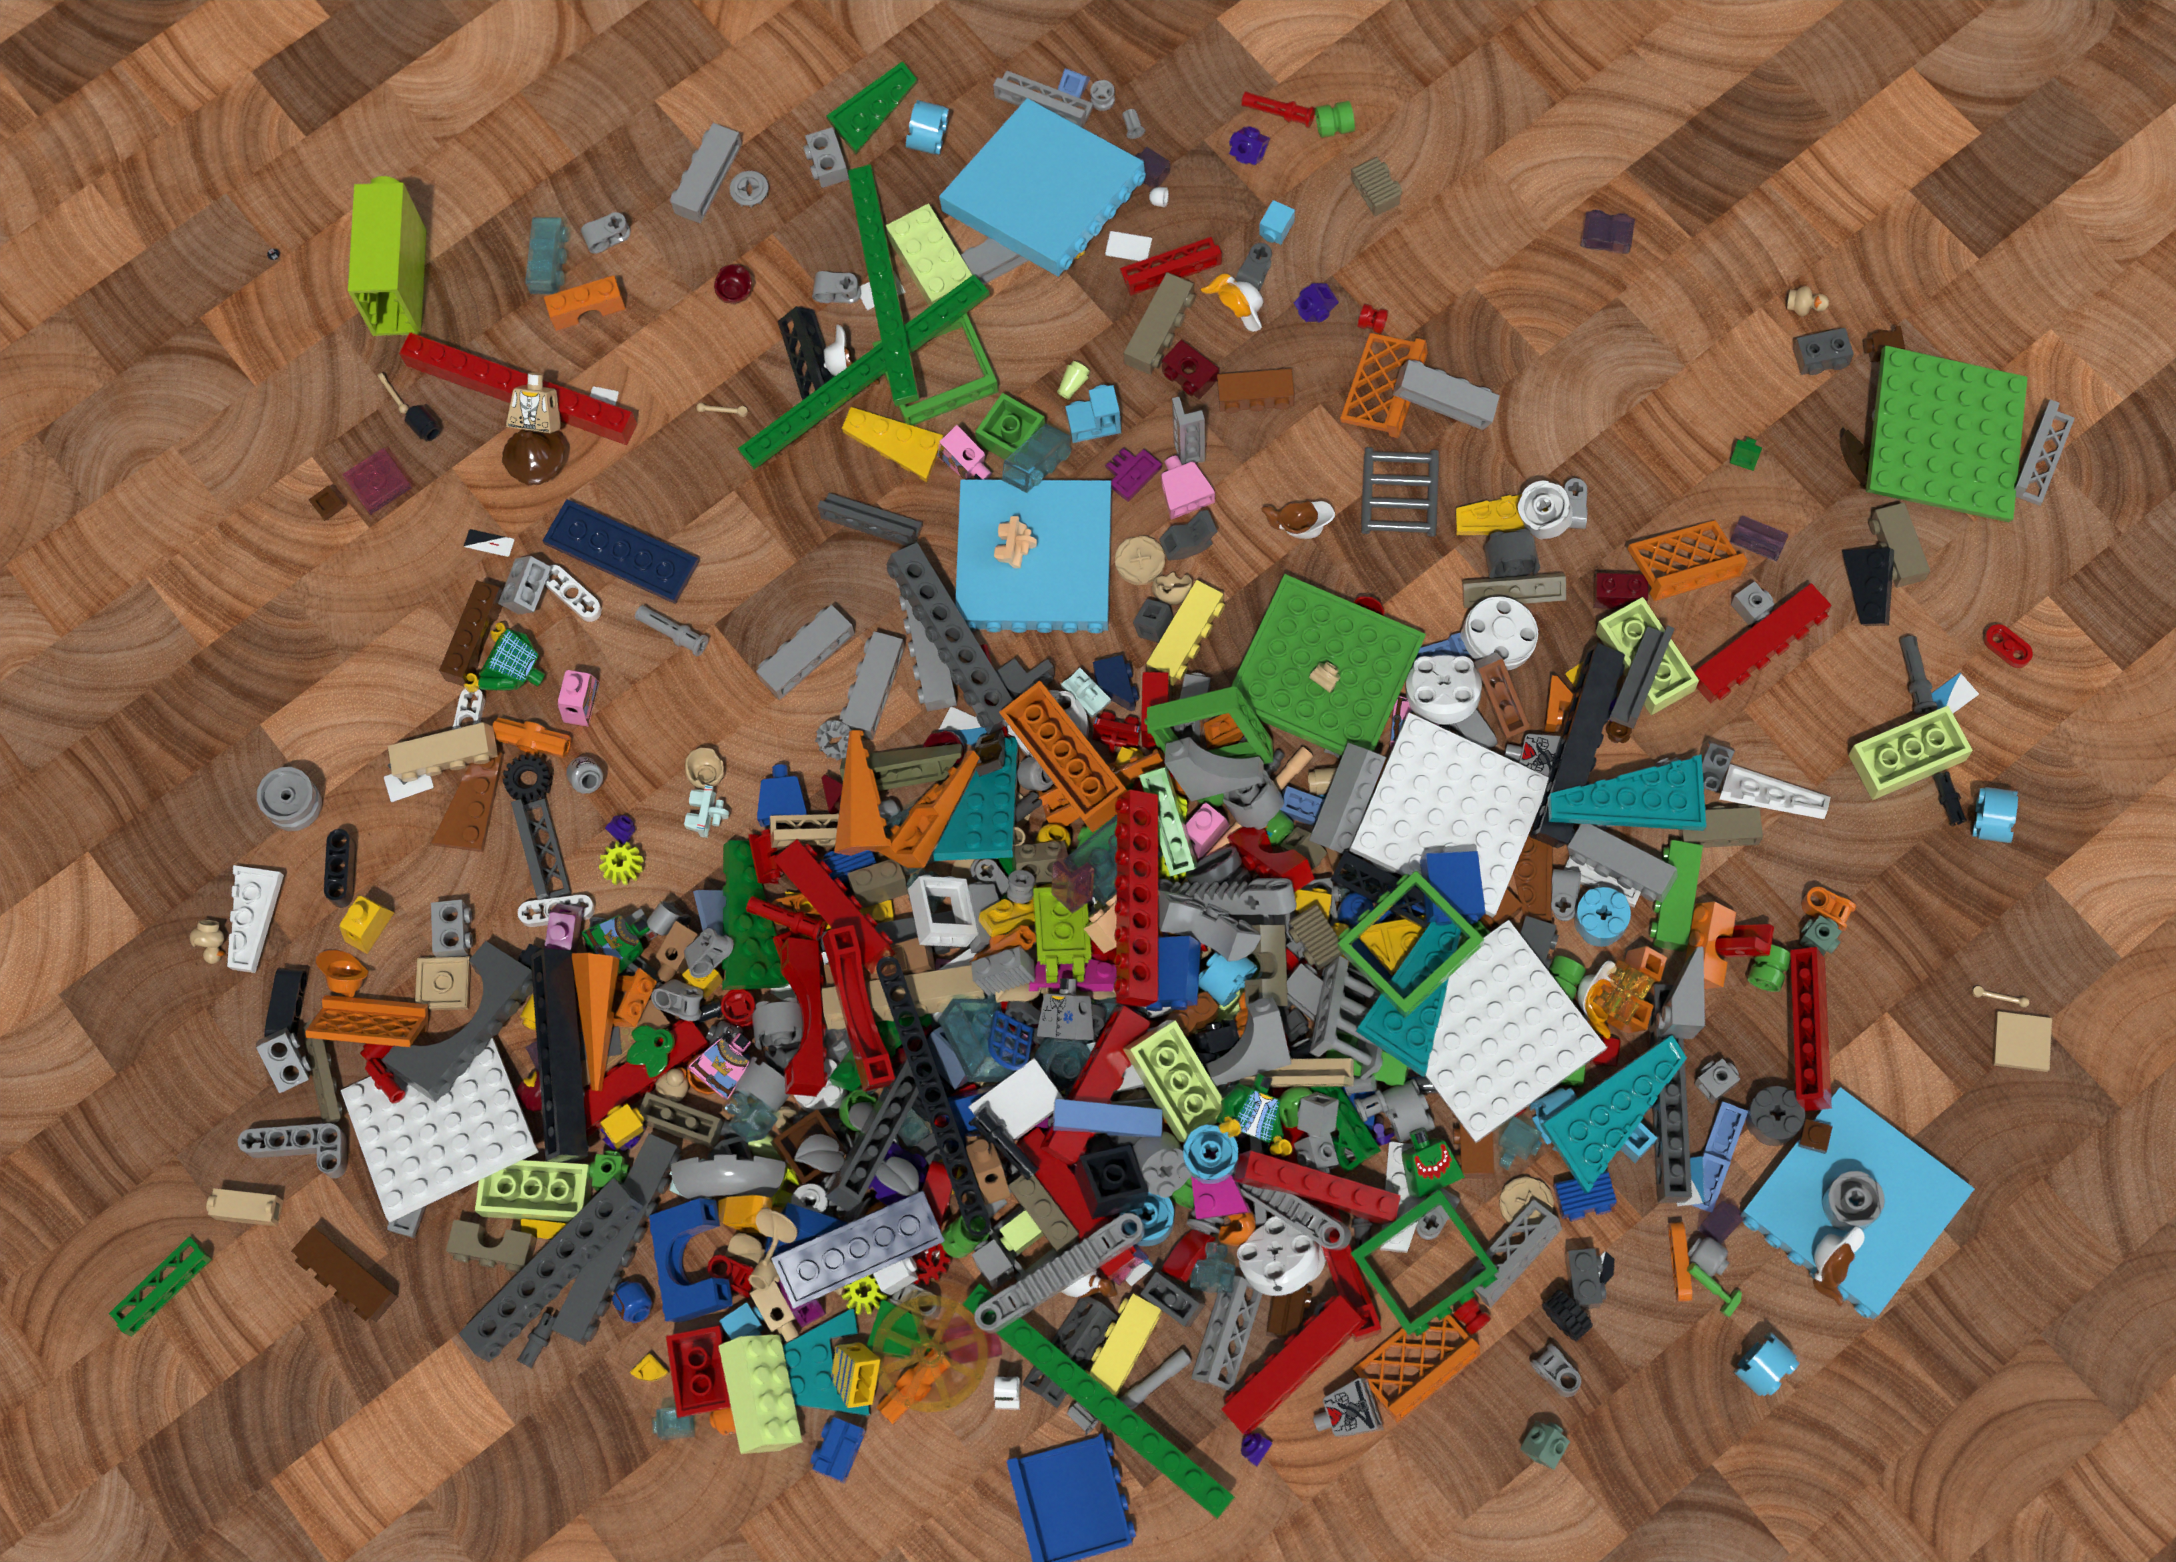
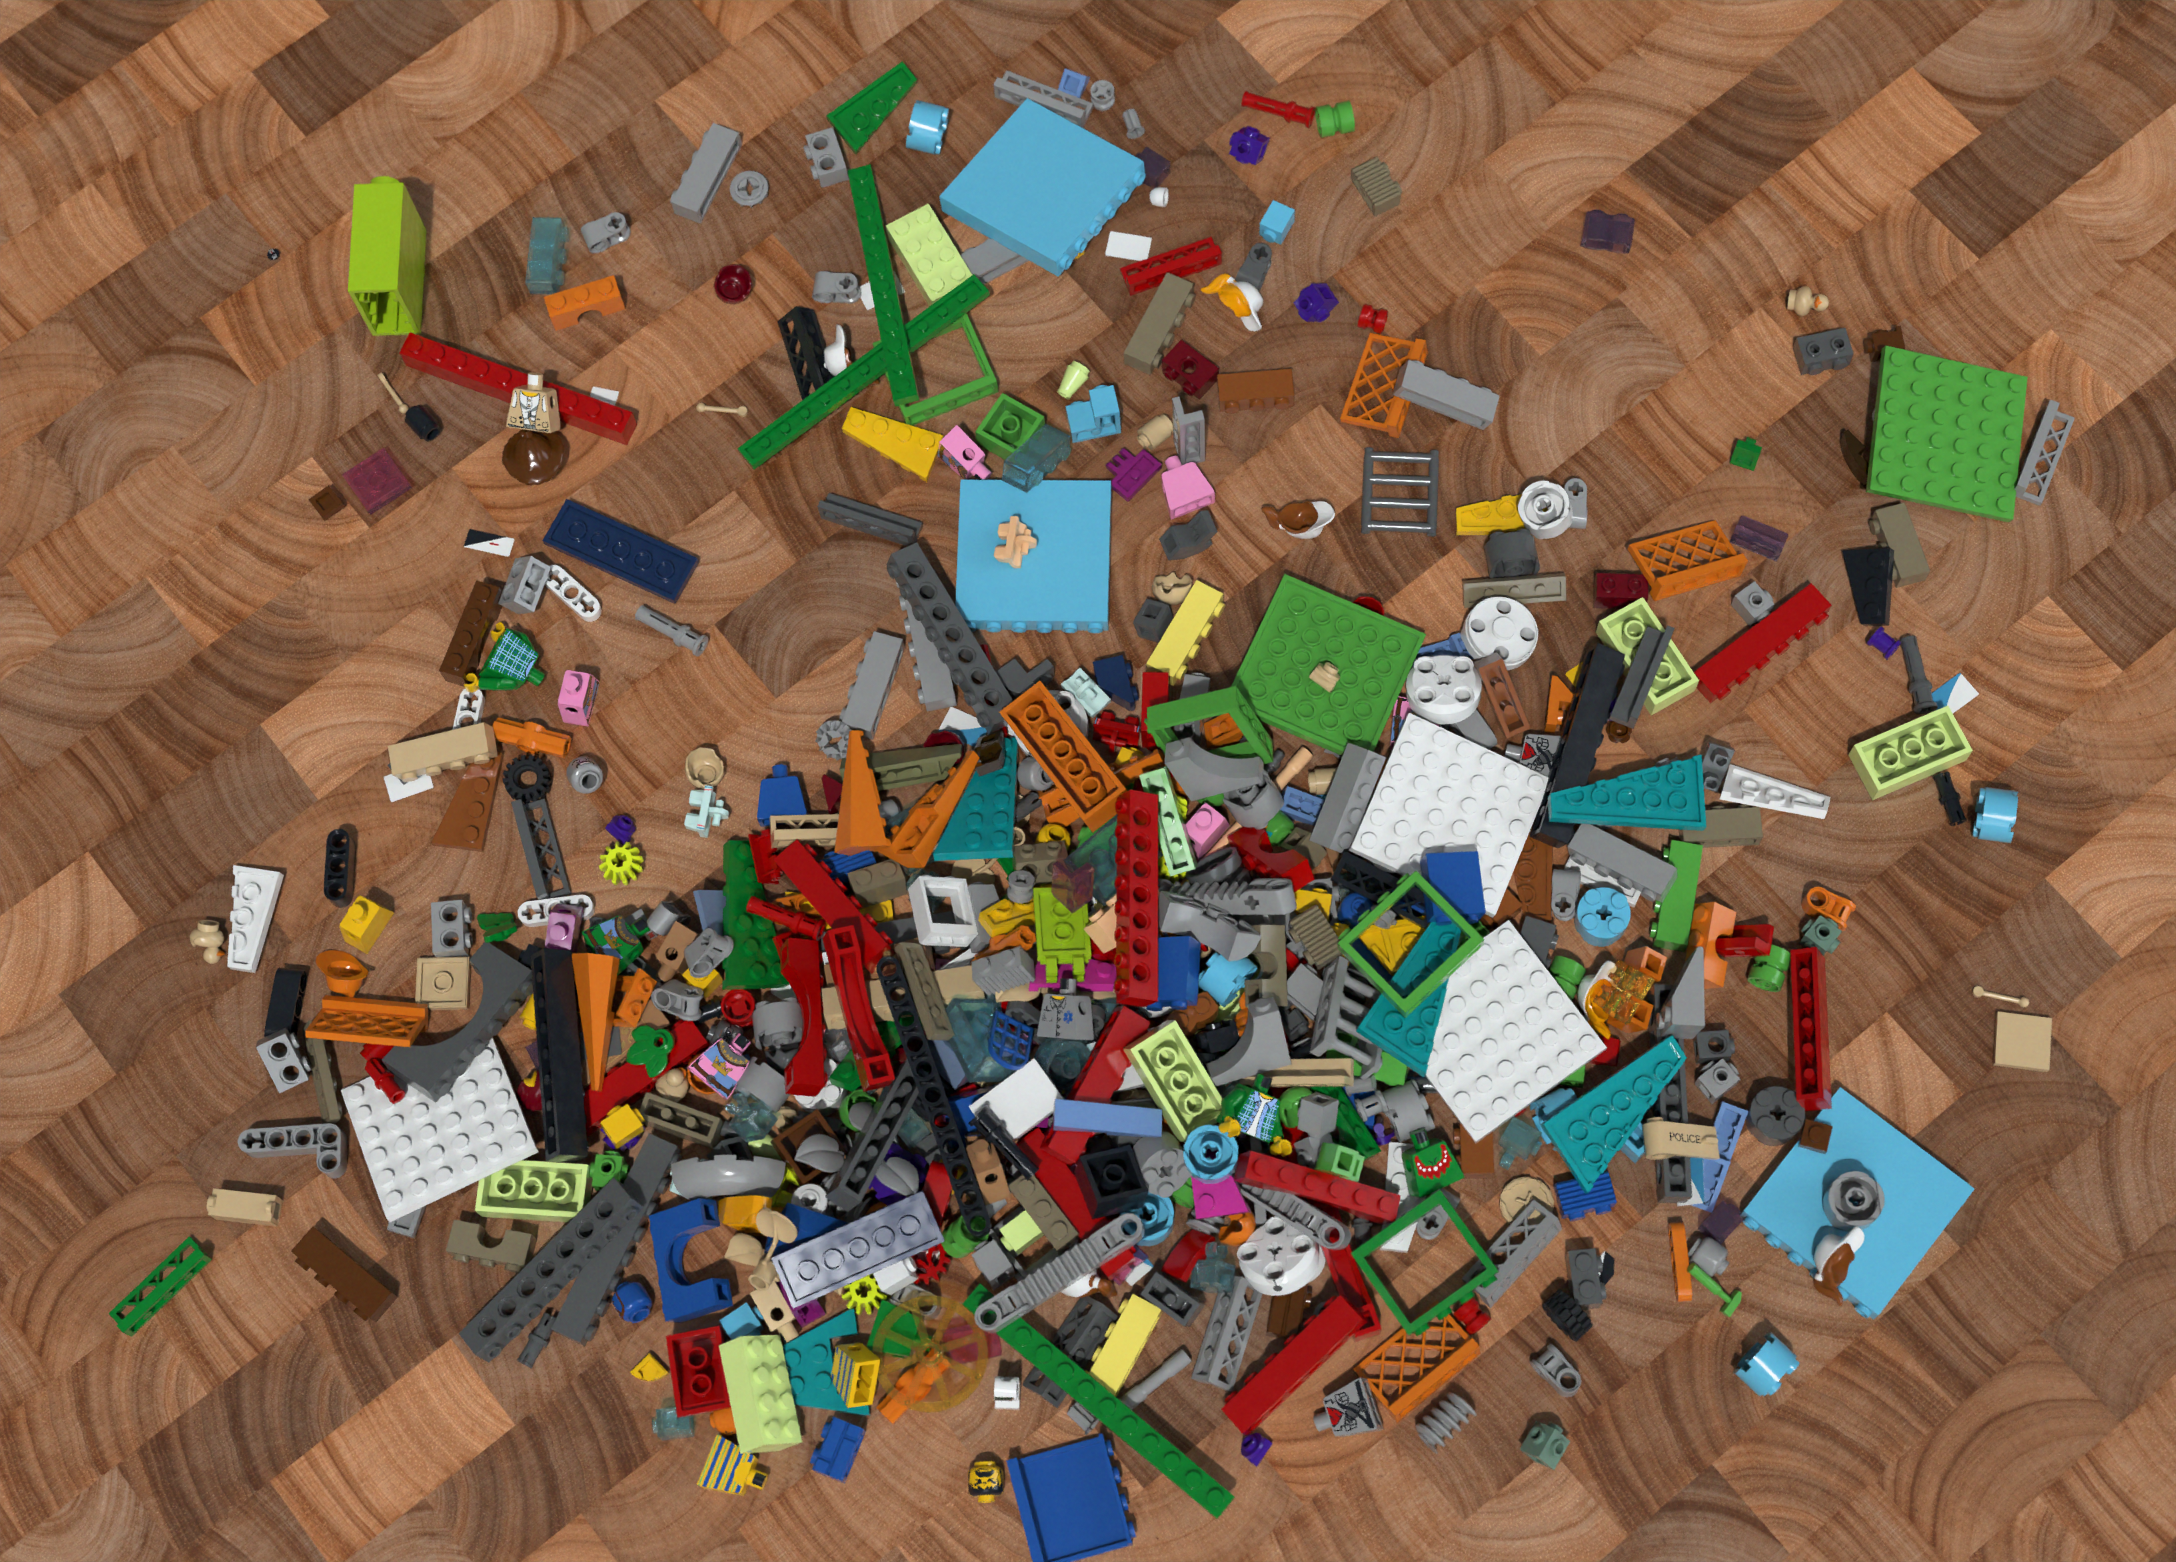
(289, 799): light grey wheel -> none
(497, 927): none -> green animal
(541, 1229): yellow sticker -> none
(729, 1470): none -> torso
(736, 1273): red piece -> none
(805, 651): light grey brick -> none
(924, 991): none -> dark tan plate
(985, 1481): none -> head
(994, 876): light grey piece -> none
(1140, 560): tan tile -> none
(1155, 432): none -> tan brick
(1339, 1161): none -> bright green brick
(1386, 919): none -> light grey plate
(1444, 1421): none -> light grey piece
(1672, 1139): none -> tan door
(1702, 1052): none -> dark grey brick
(1884, 643): none -> dark purple bush
(2009, 645): red plate -> none

